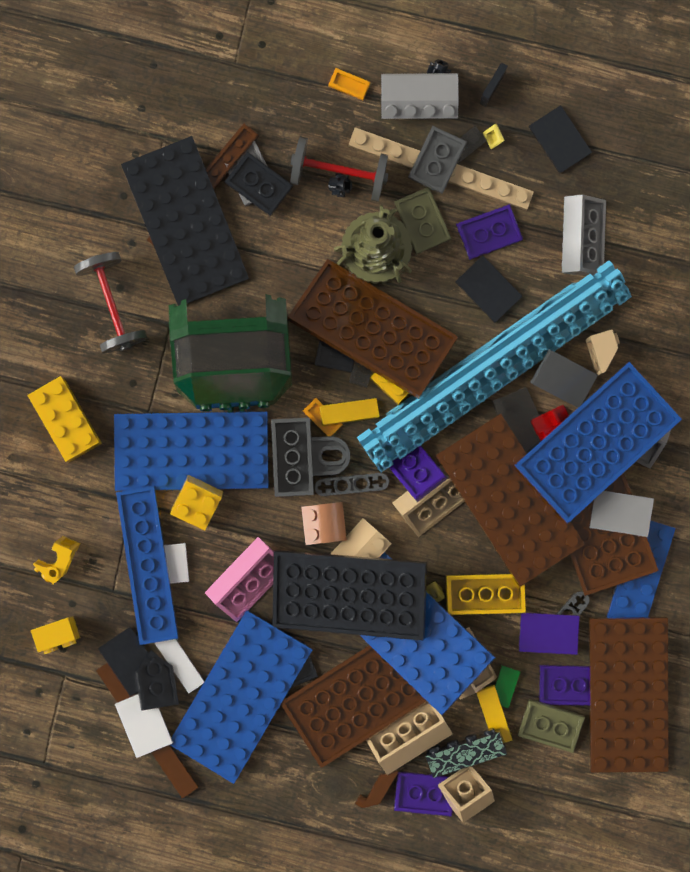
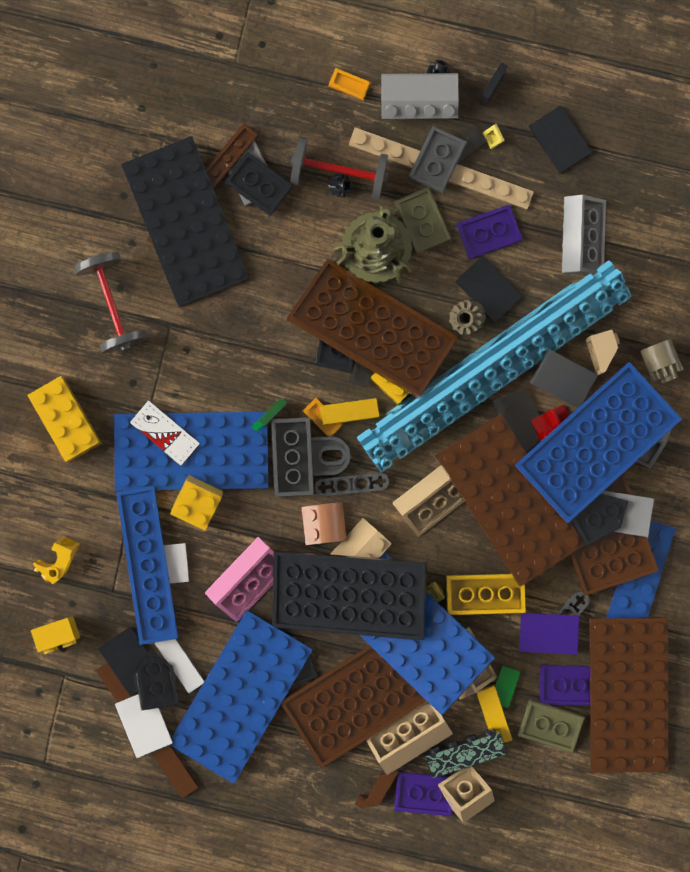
(164, 433): none -> white sticker
(231, 359): dark green windscreen -> none
(269, 414): none -> green tile
(418, 473): dark purple tile -> none
(476, 313): none -> dark tan gear
(600, 518): none -> black tile
(662, 361): none -> dark tan gear

